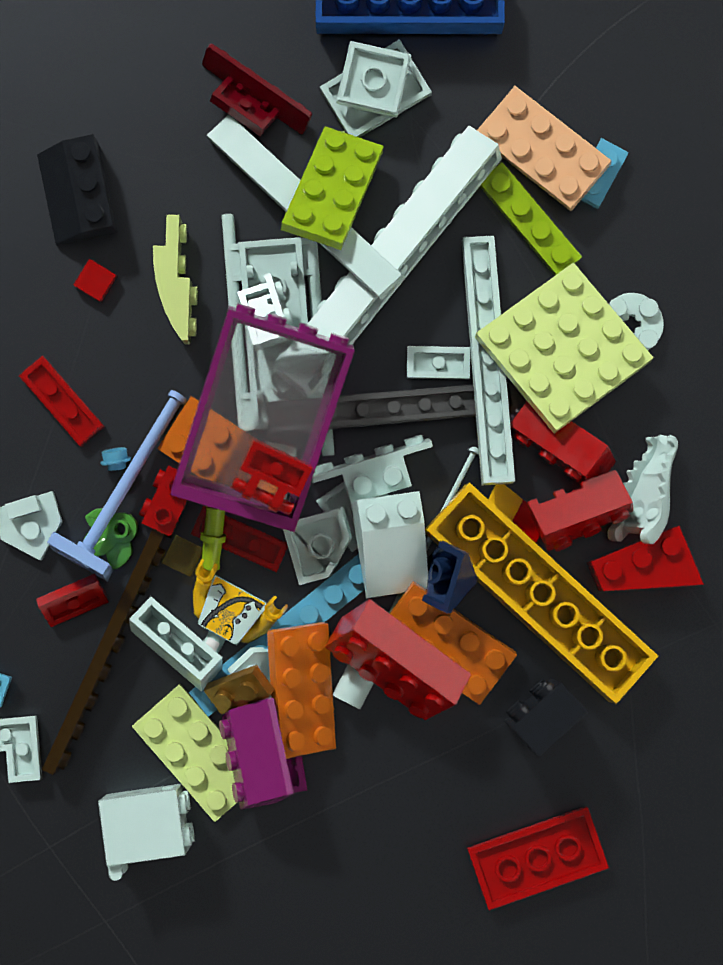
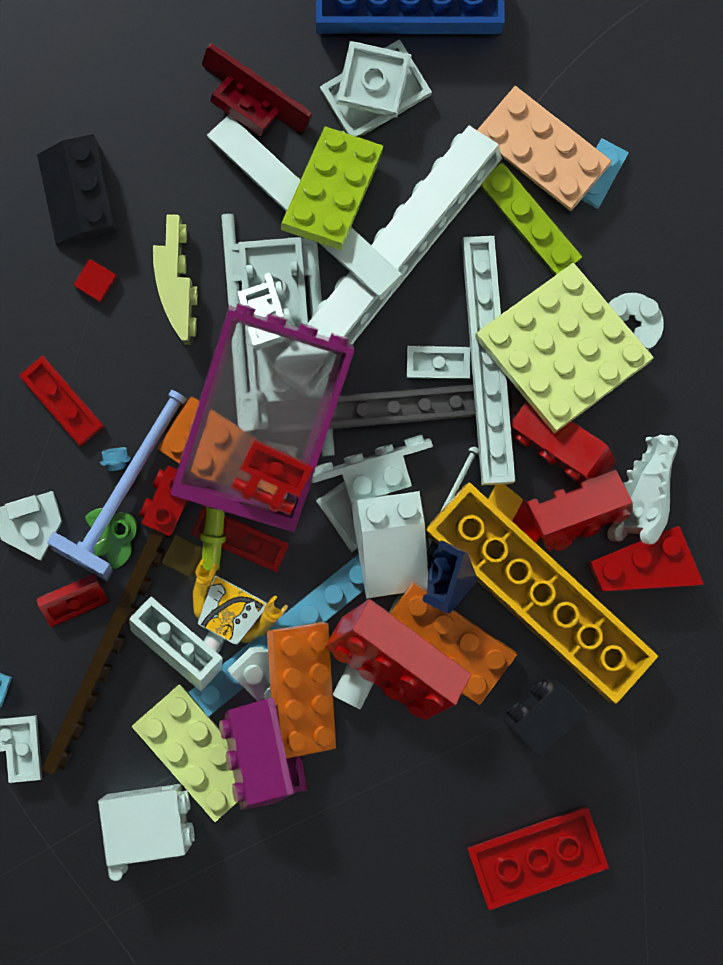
(238, 689): pearl gold plate -> none
(318, 544): light aqua plate -> none

